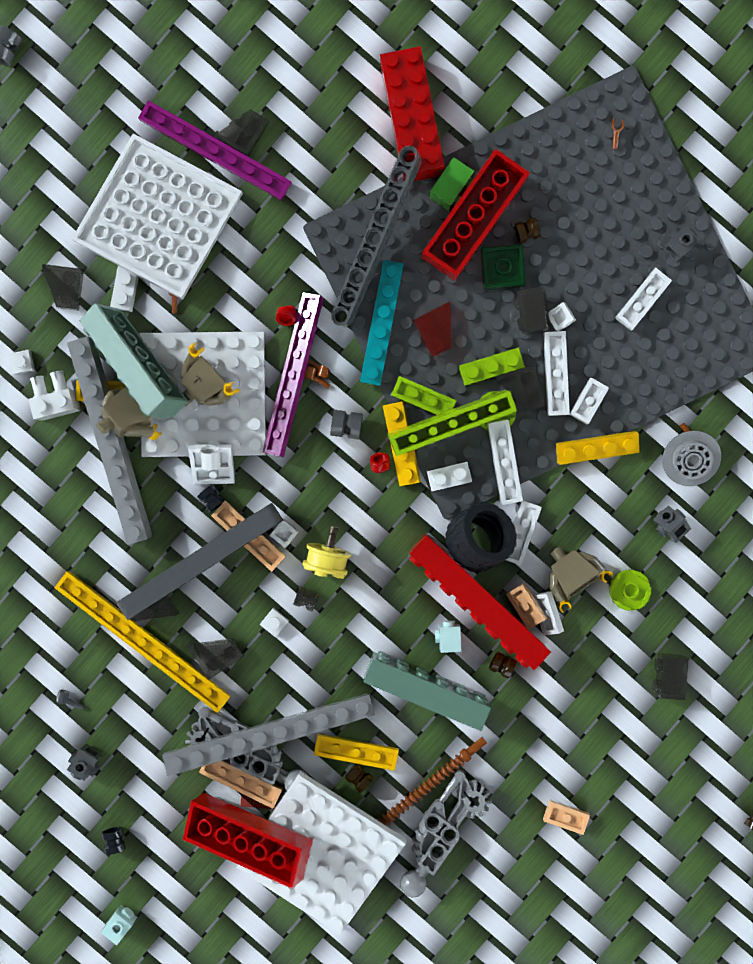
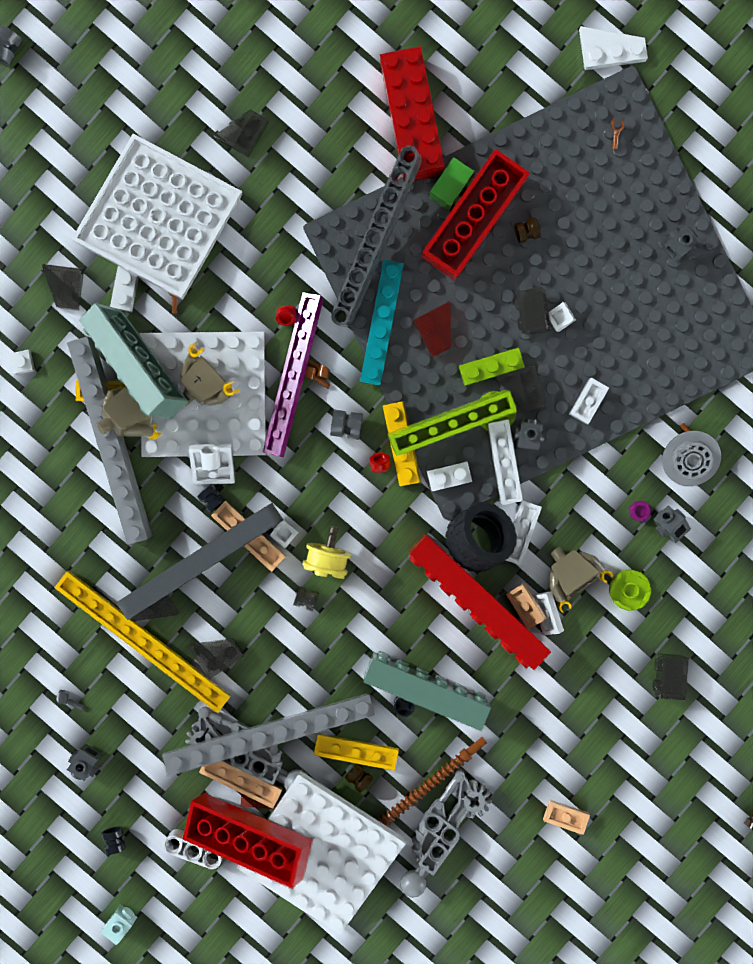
(55, 404): white brick -> none
(184, 852): none -> white beam
(215, 150): magenta plate -> none
(274, 622): white plate -> none
(403, 708): none -> black wheel
(422, 396): lime plate -> none
(448, 637): light aqua brick -> none
(502, 665): dark brown wheel -> none
(503, 267): dark green tile -> none
(523, 440): none -> dark grey brick
(556, 373): white plate -> none
(597, 447): yellow plate -> none
(610, 49): none -> white wing
(640, 511): none -> magenta tile
(643, 299): white plate -> none

